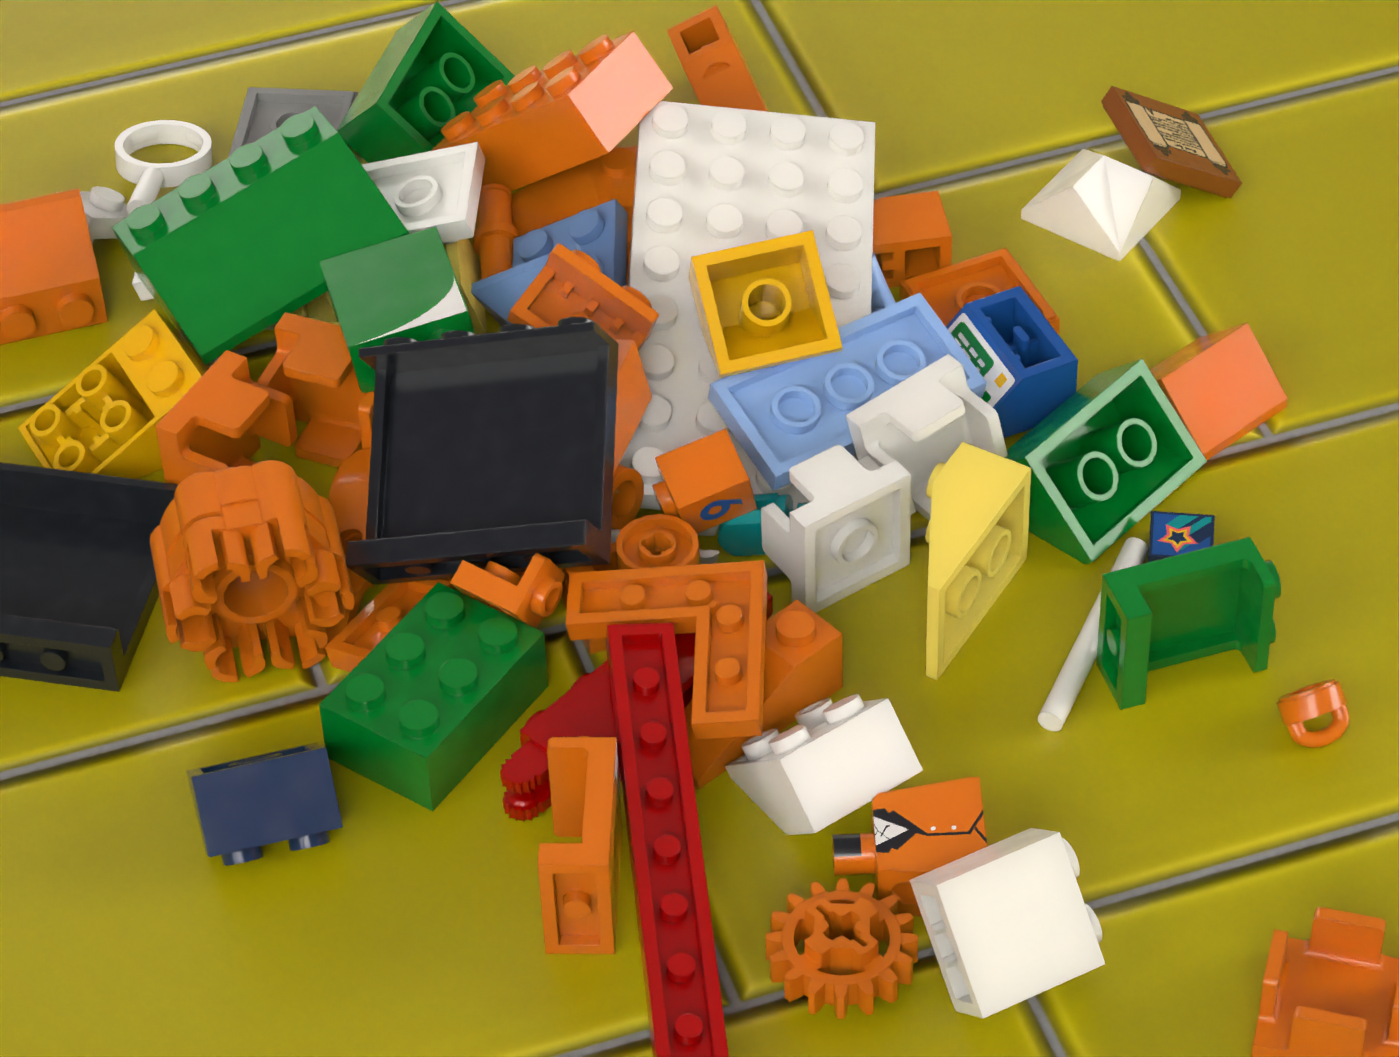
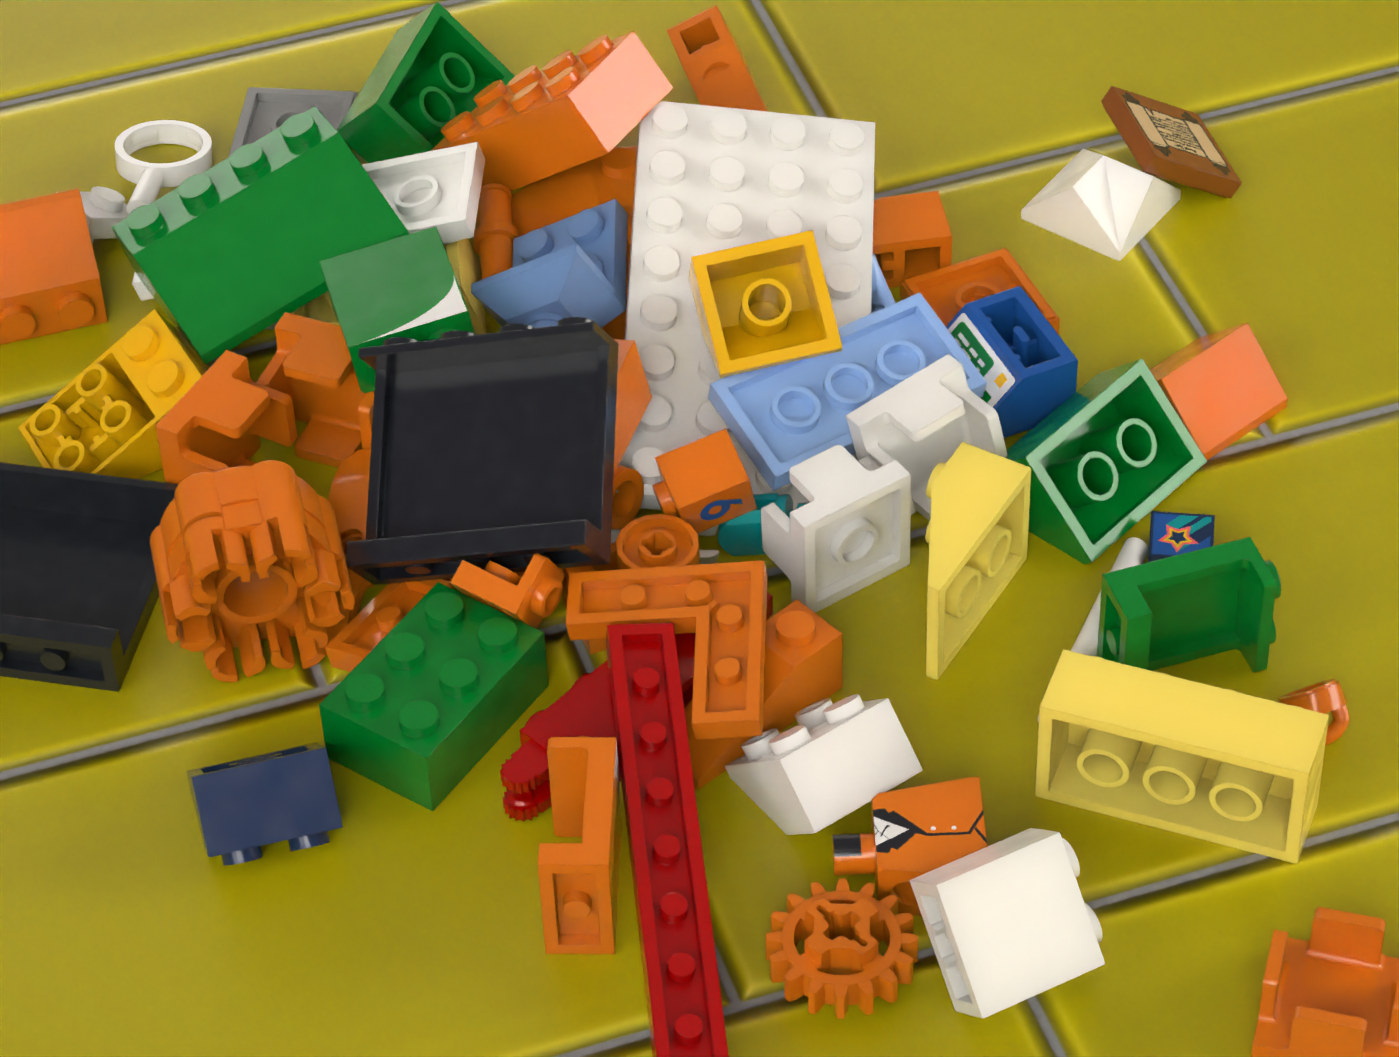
(575, 287): orange bracket -> none
(1180, 755): none -> light yellow brick

